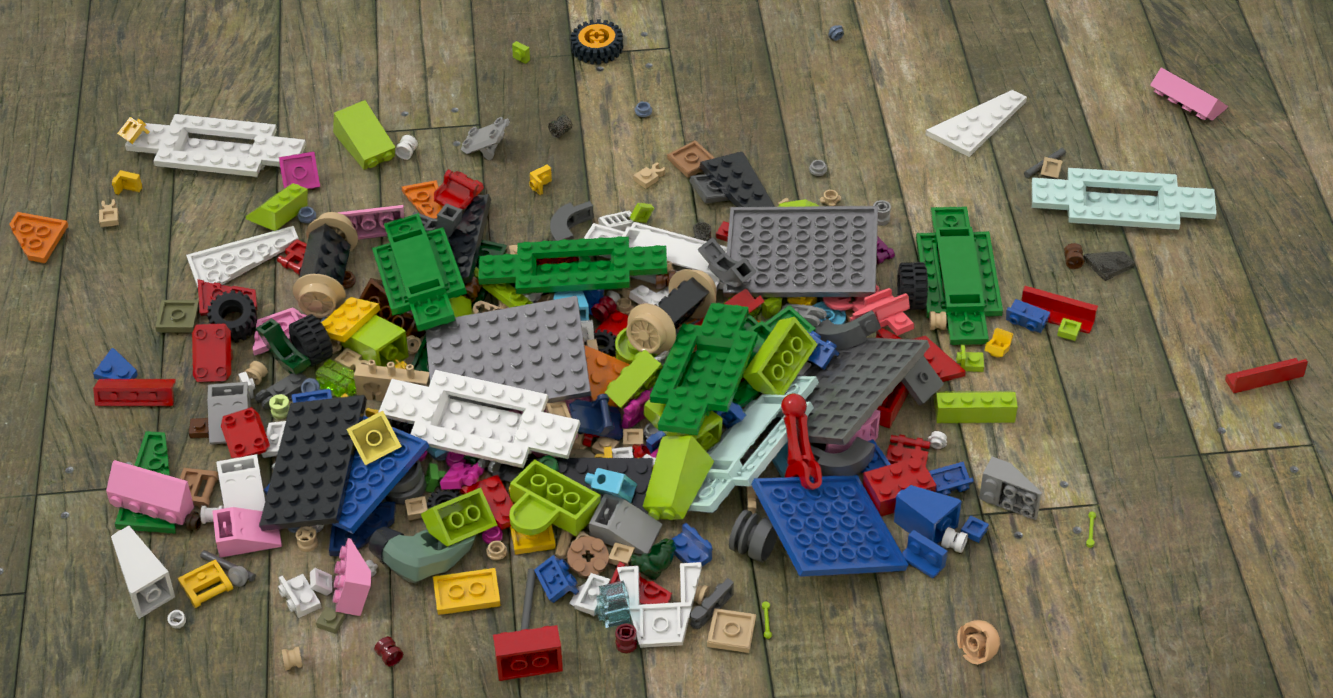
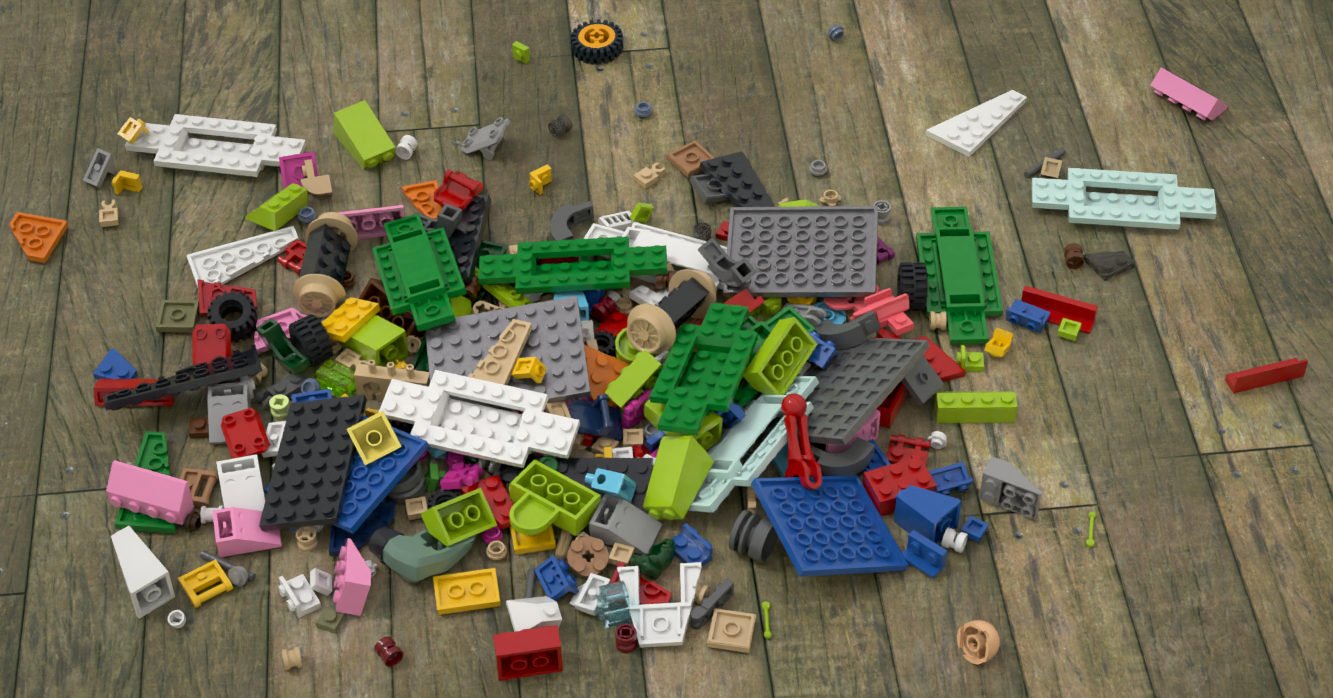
(98, 168): none -> light grey slope
(189, 378): none -> black wing
(316, 185): none -> tan brick
(503, 356): none -> tan wing
(529, 368): none -> yellow bracket
(533, 613): none -> white slope

